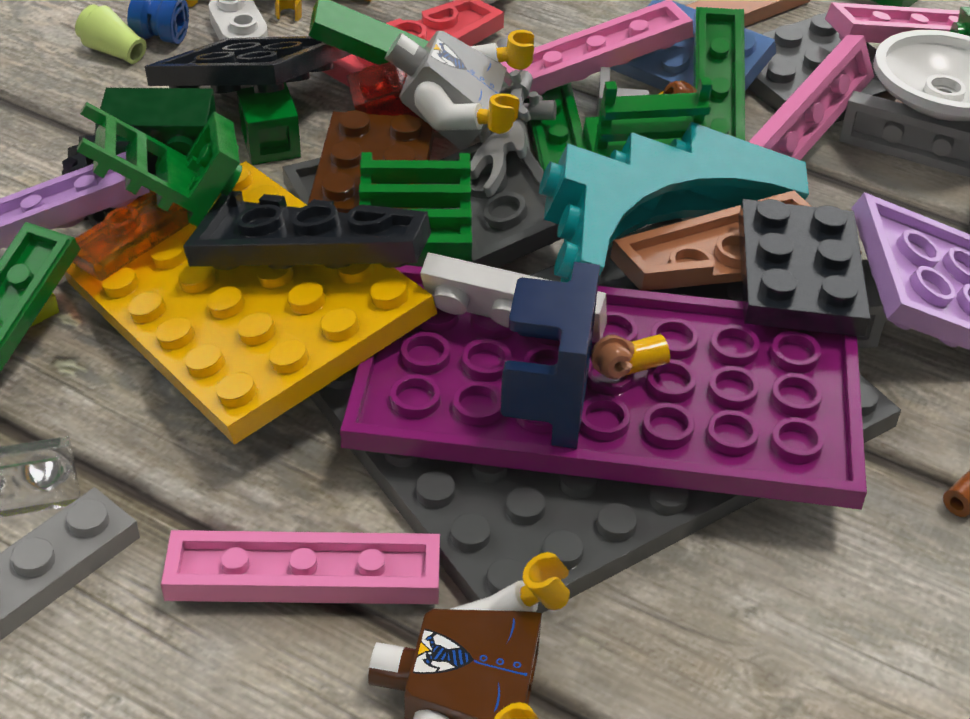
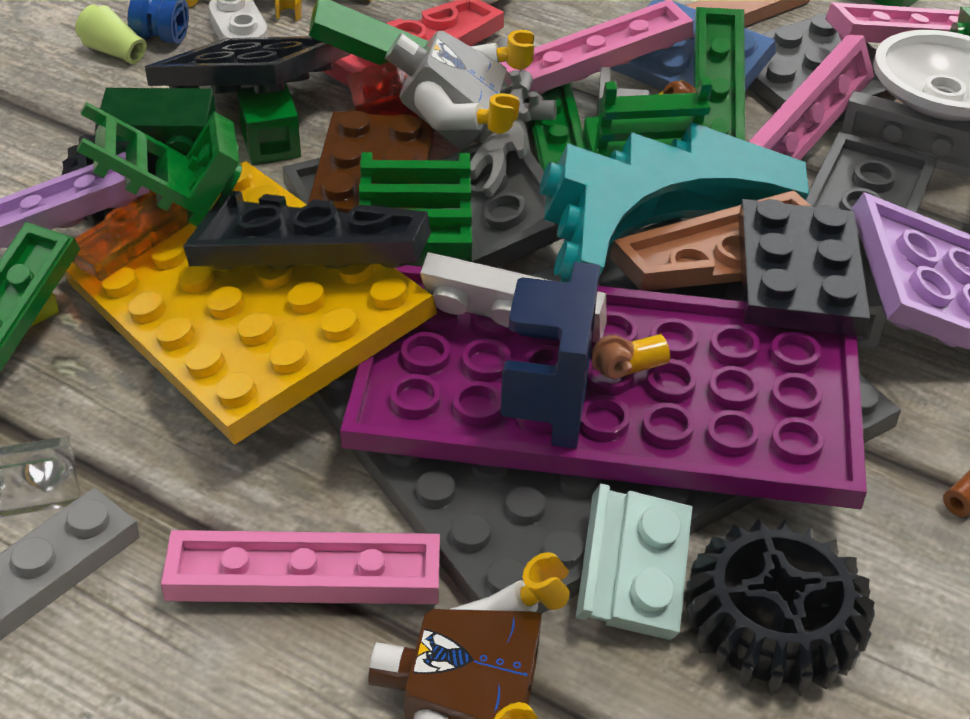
(635, 562): none -> light aqua plate
(783, 592): none -> black gear
(871, 167): none -> dark grey plate

